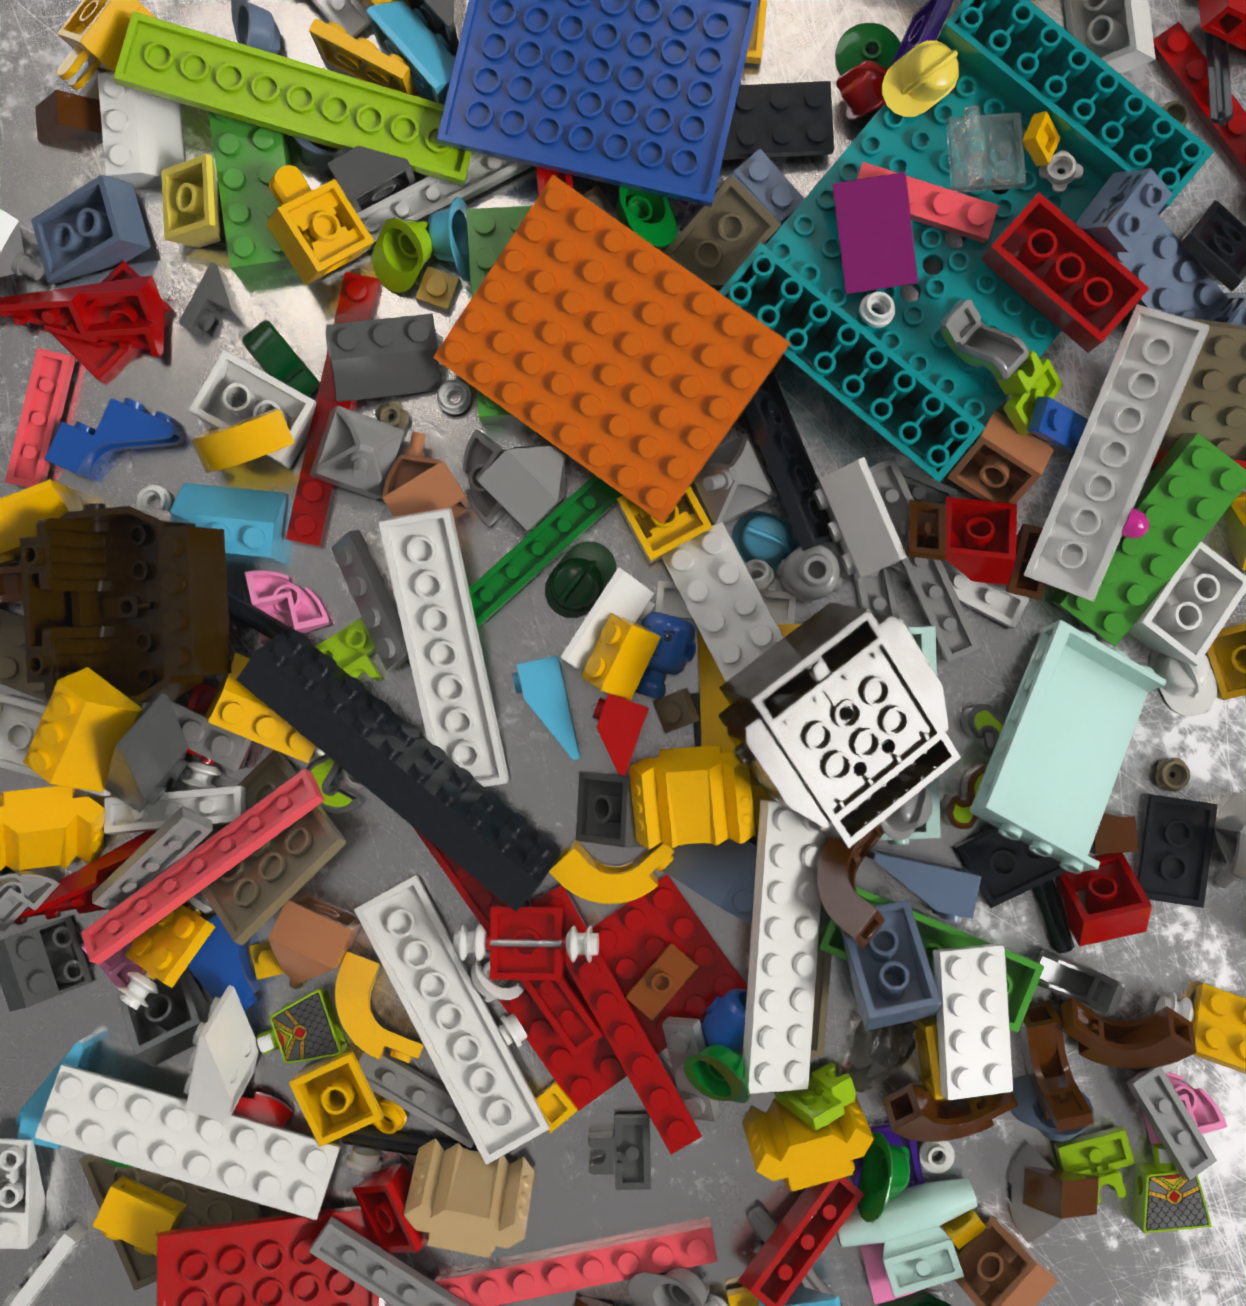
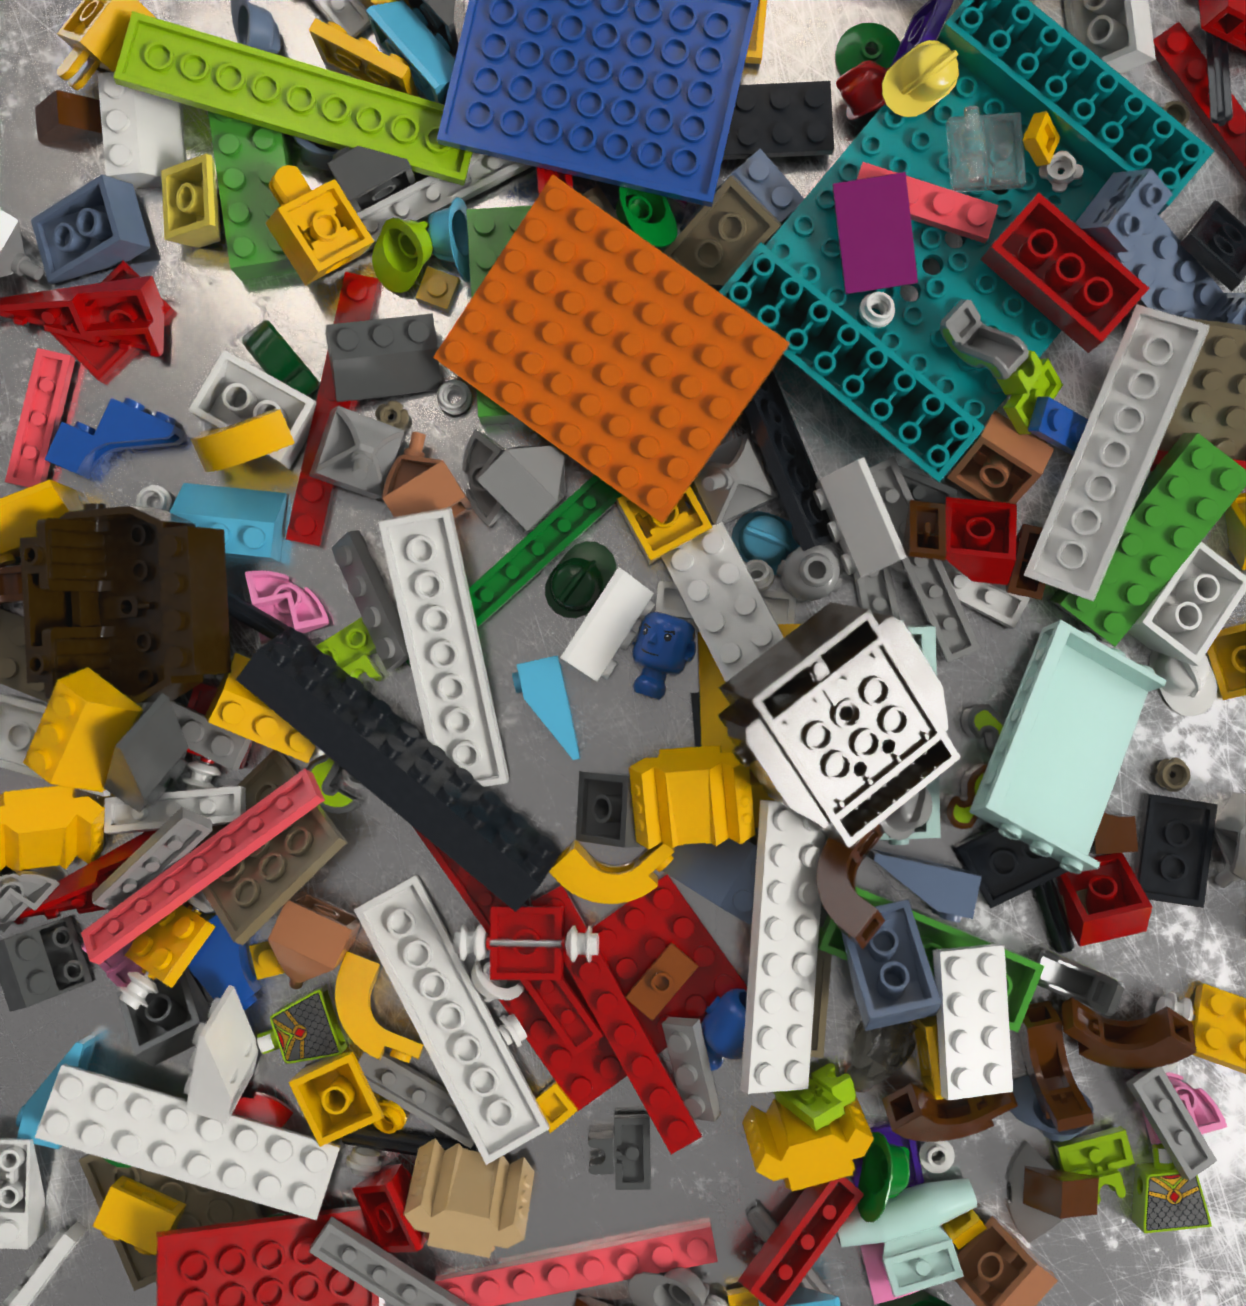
(210, 294): dark grey slope -> none
(619, 728): red slope -> none
(620, 657): yellow brick -> none
(676, 710): dark tan plate -> none
(718, 1074): green piece -> none
(1136, 525): dark pink hinge -> none

